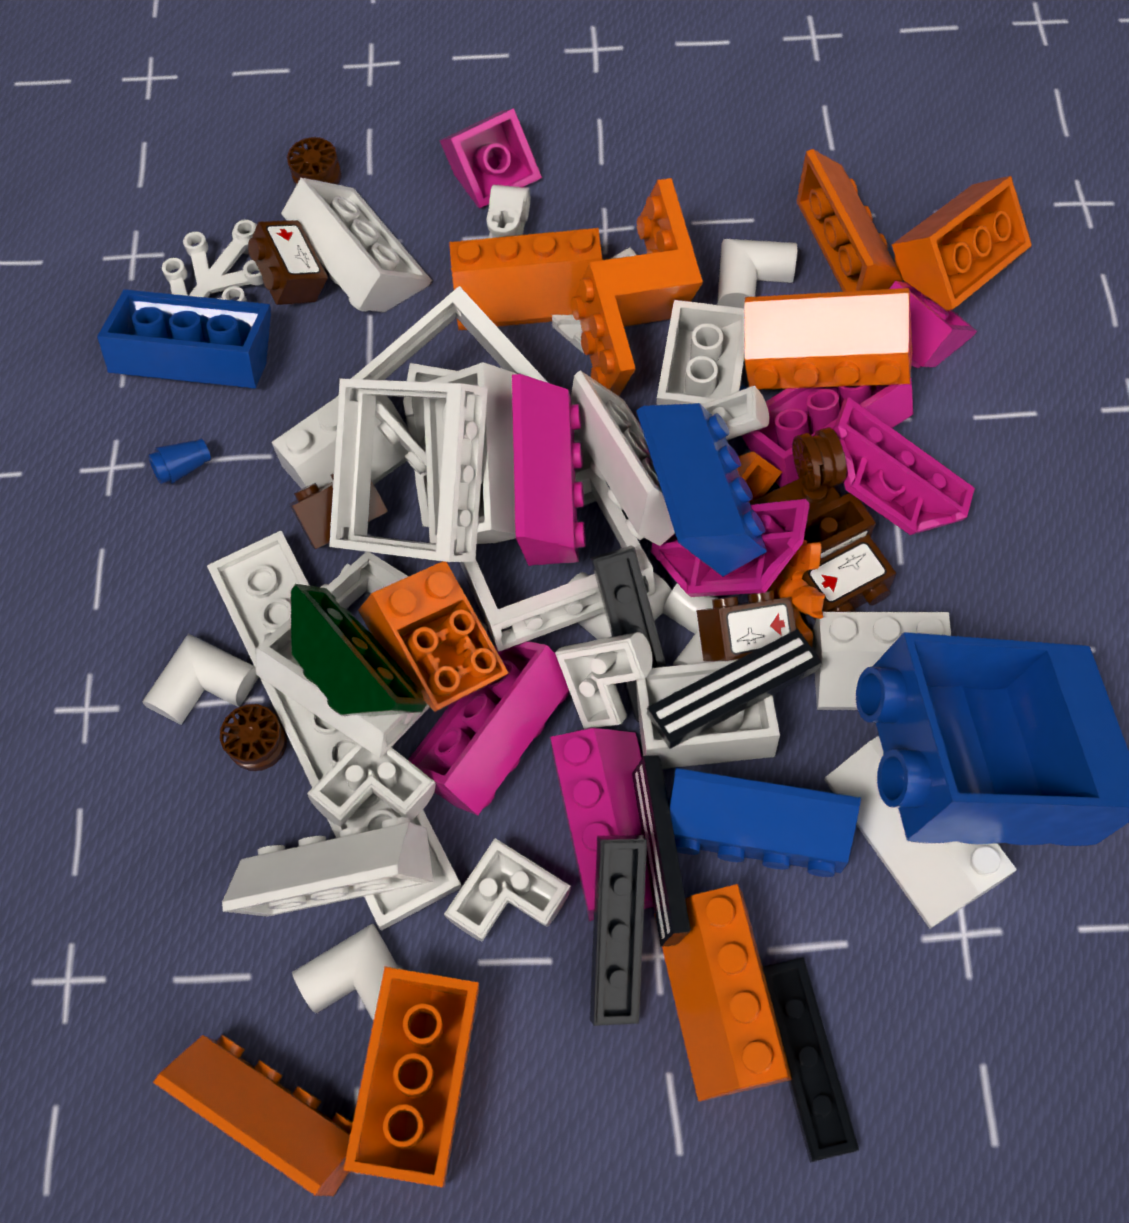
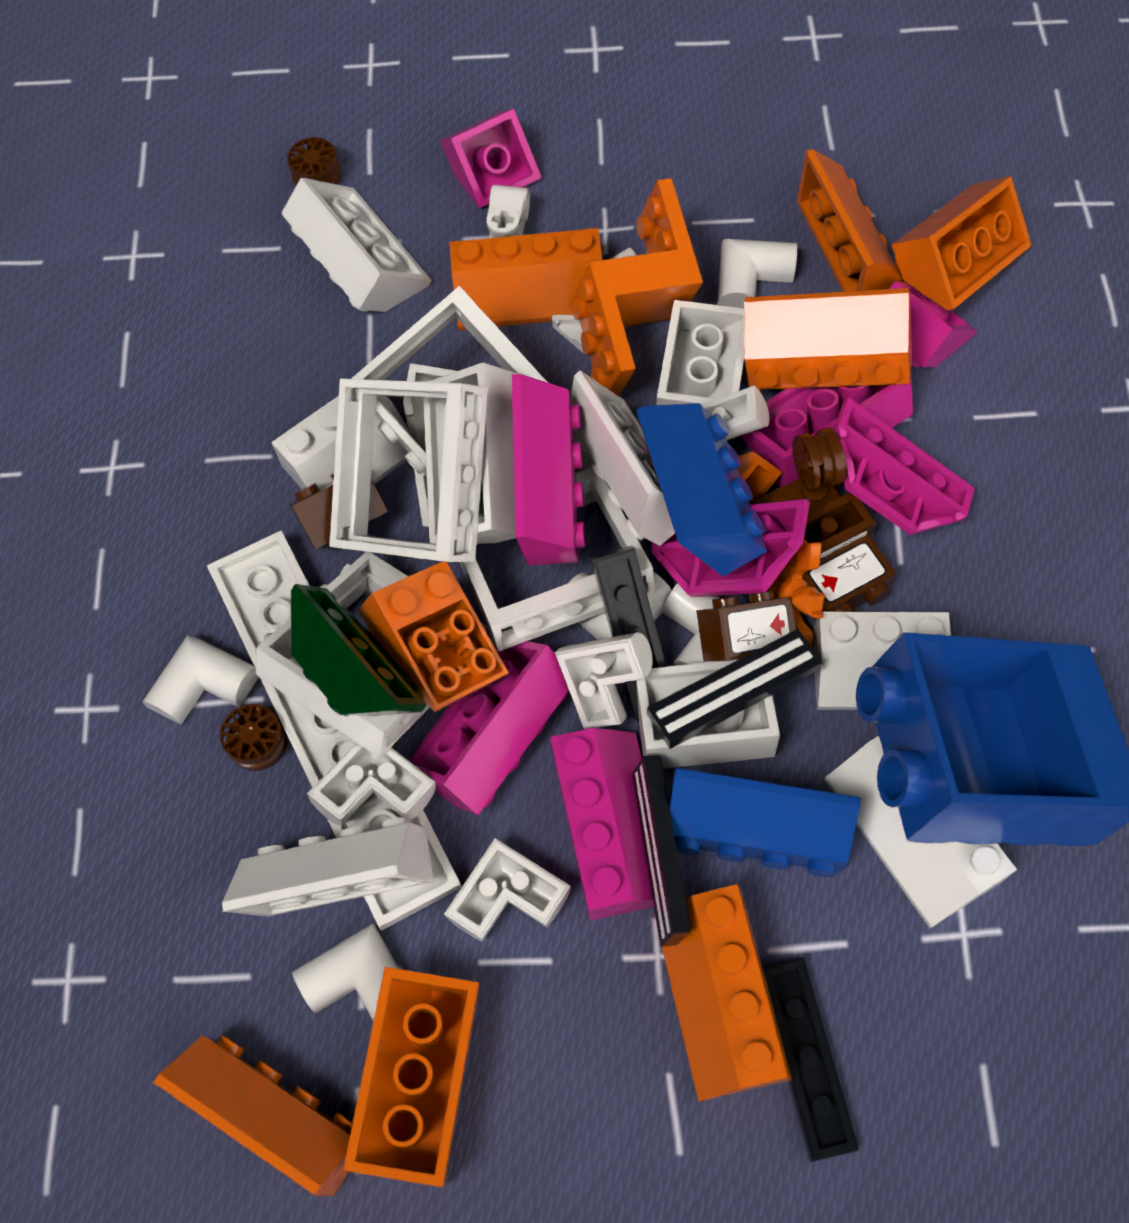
(178, 460): blue cone -> none
(186, 338): blue slope -> none
(216, 277): white plant -> none
(287, 262): reddish brown brick -> none
(618, 930): black tile -> none

